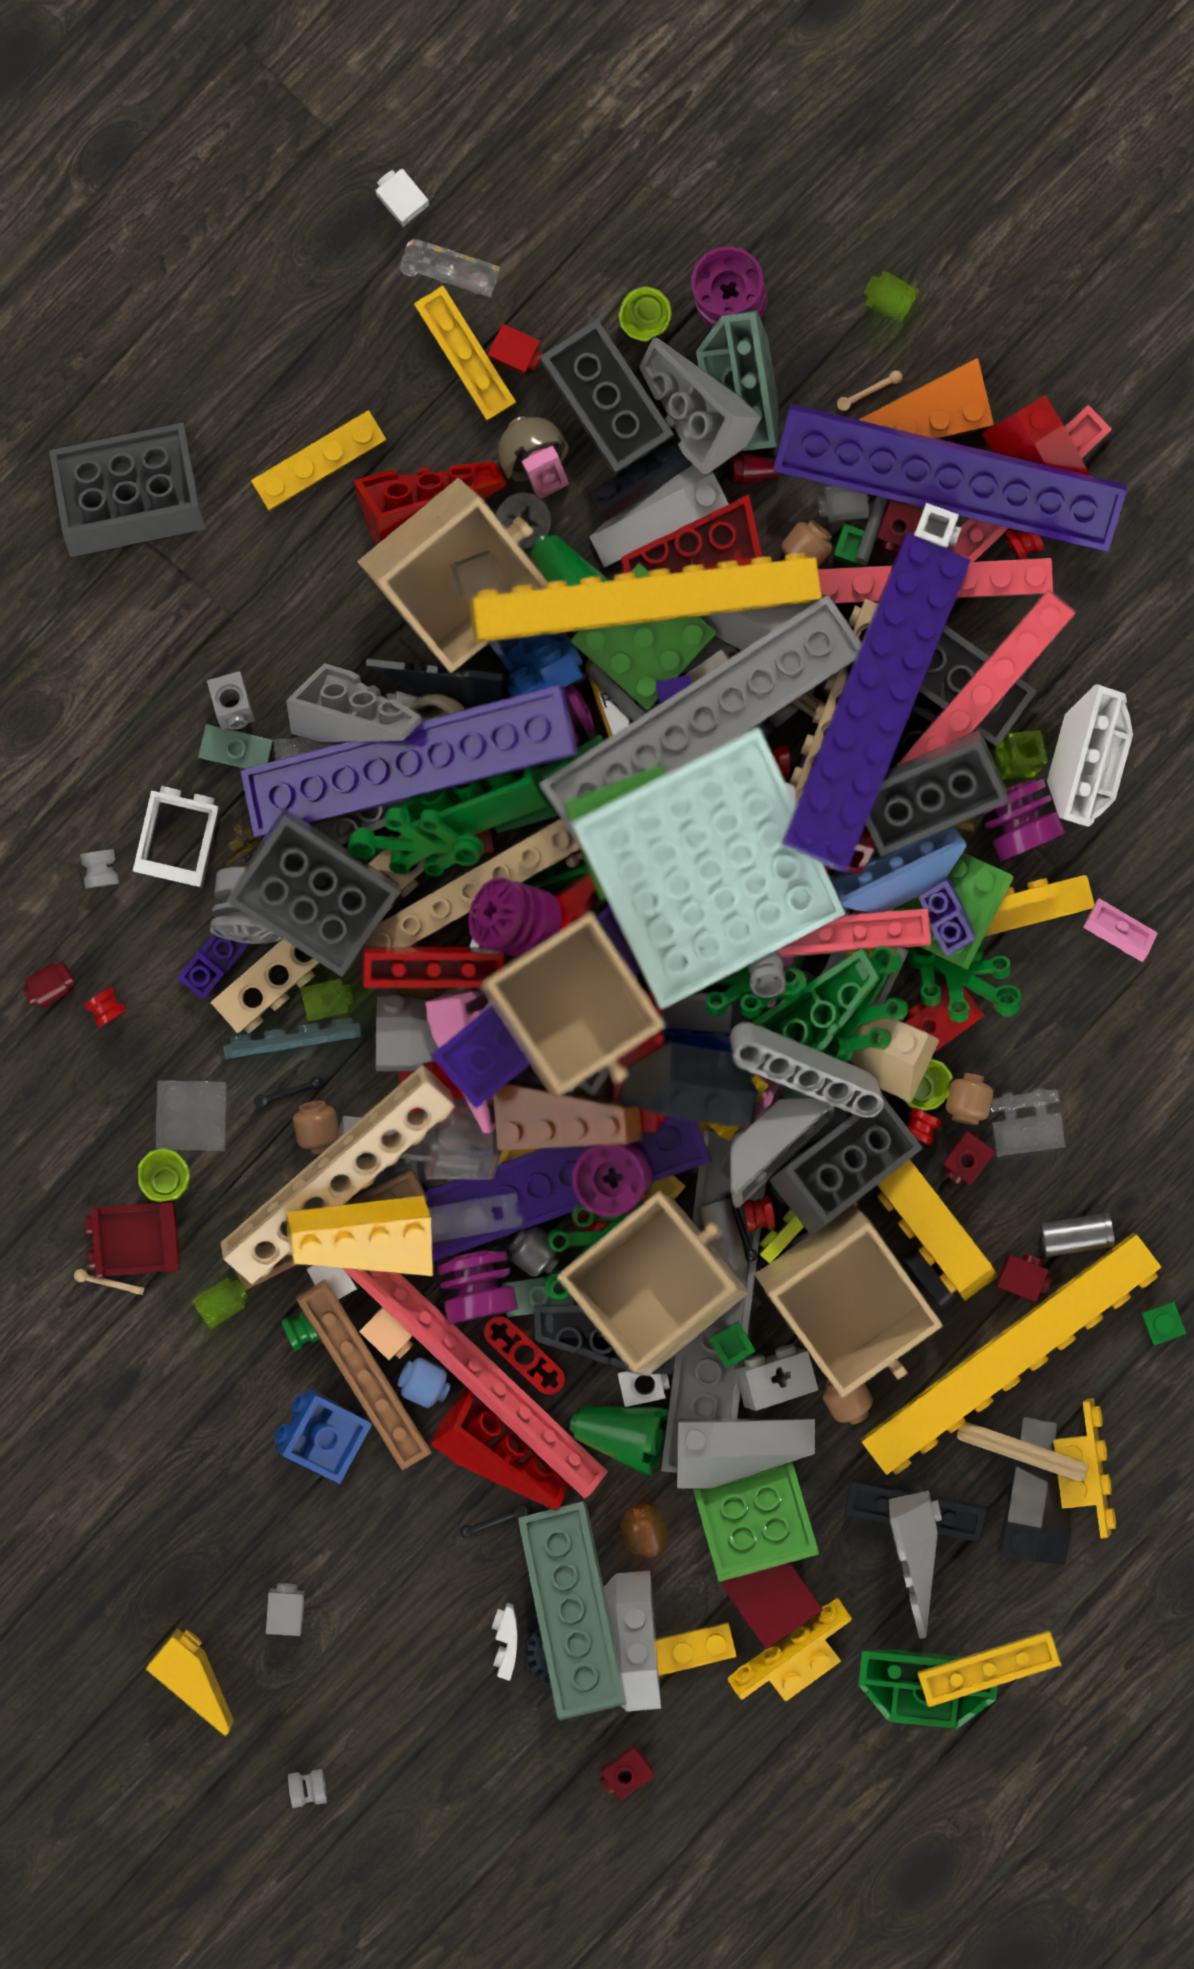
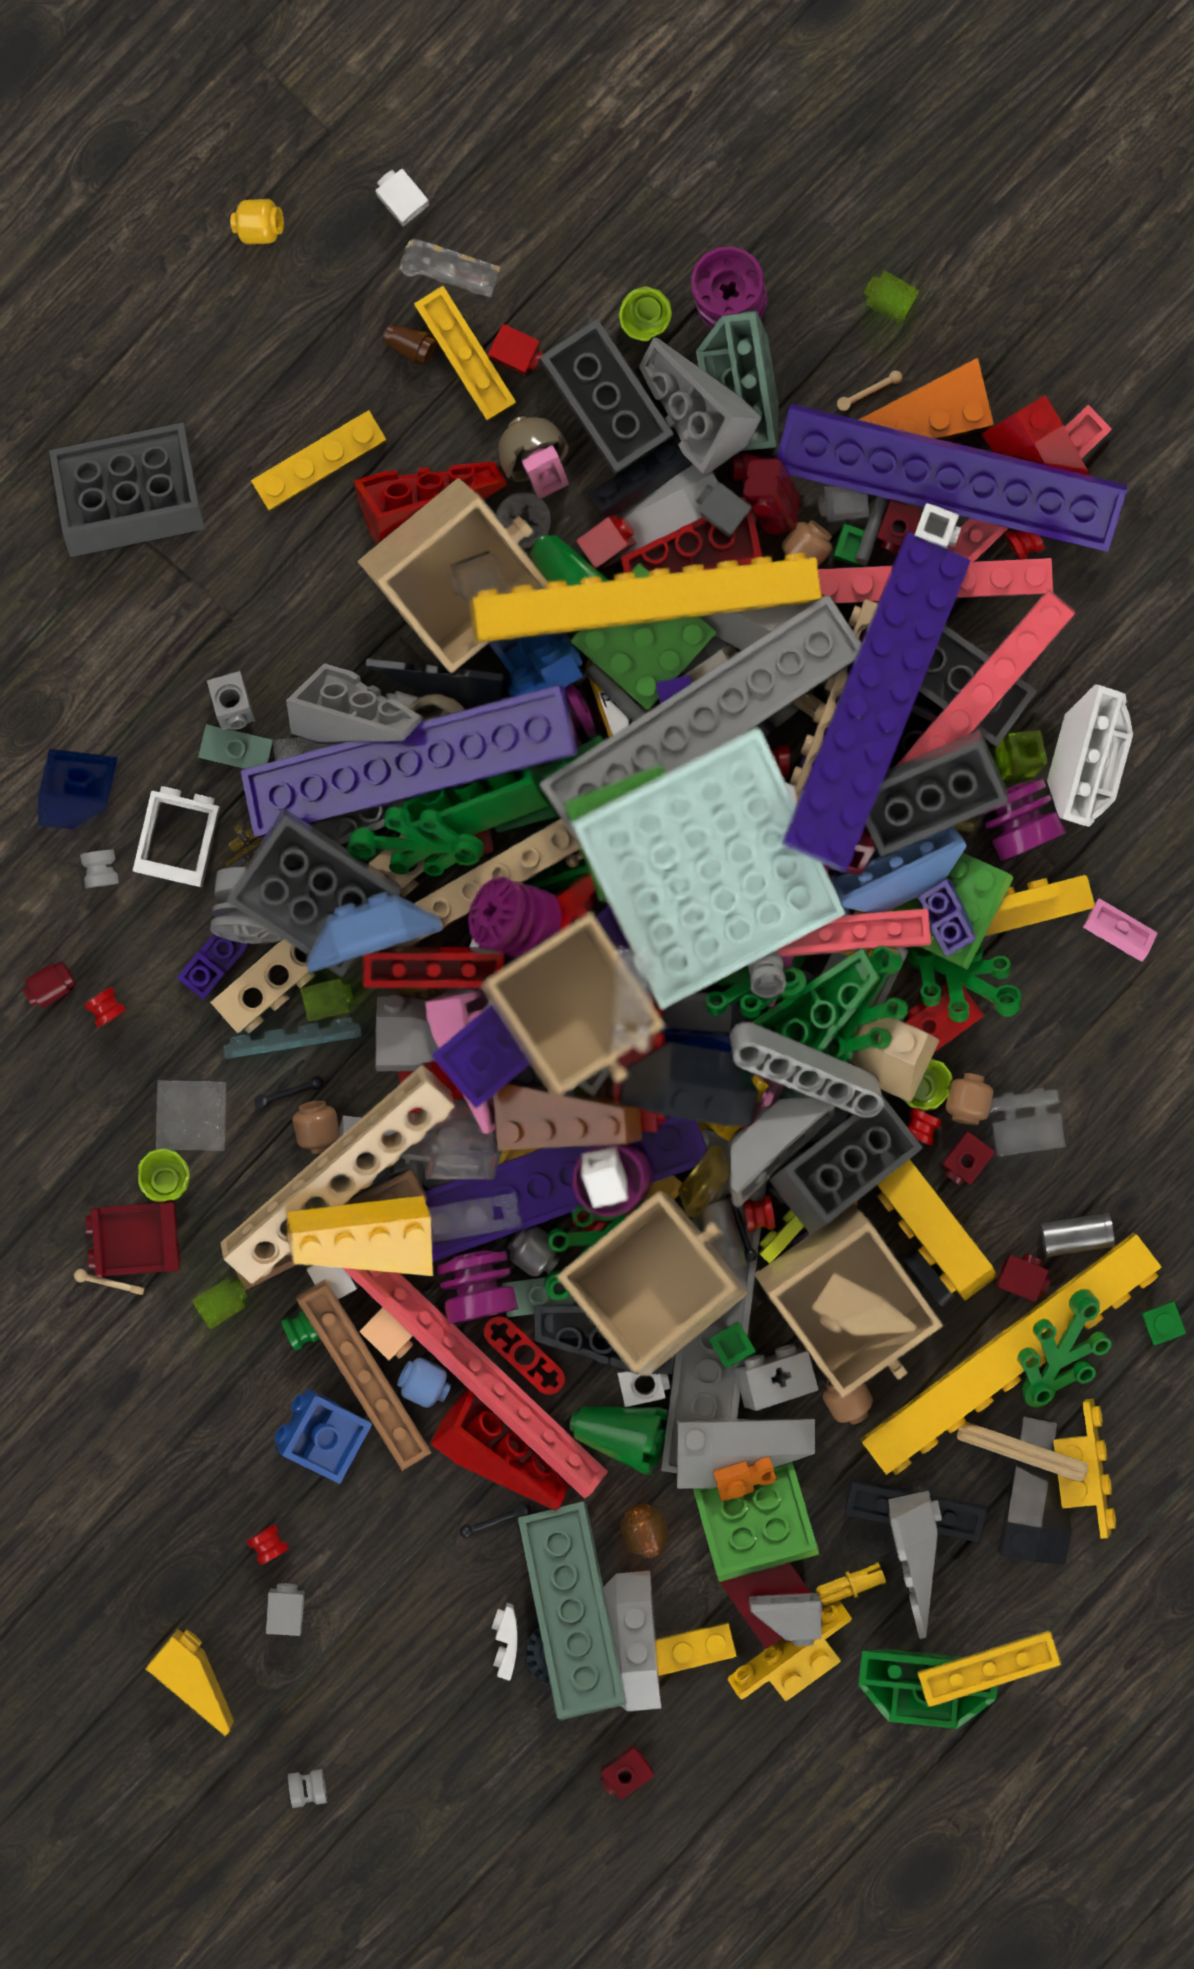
(74, 787): none -> clear blue slope
(257, 221): none -> yellow head
(267, 1544): none -> red wheel
(369, 928): none -> medium blue wedge
(410, 343): none -> reddish brown cone
(604, 1177): none -> white brick
(607, 541): none -> red brick
(632, 998): none -> clear plate
(704, 1181): none -> clear yellow tile
(722, 508): none -> dark grey brick
(739, 1478): none -> orange plate
(772, 495): none -> dark red brick
(790, 1615): none -> light grey slope
(851, 1584): none -> yellow axle
(857, 1310): none -> tan slope
(1041, 1388): none -> green plant

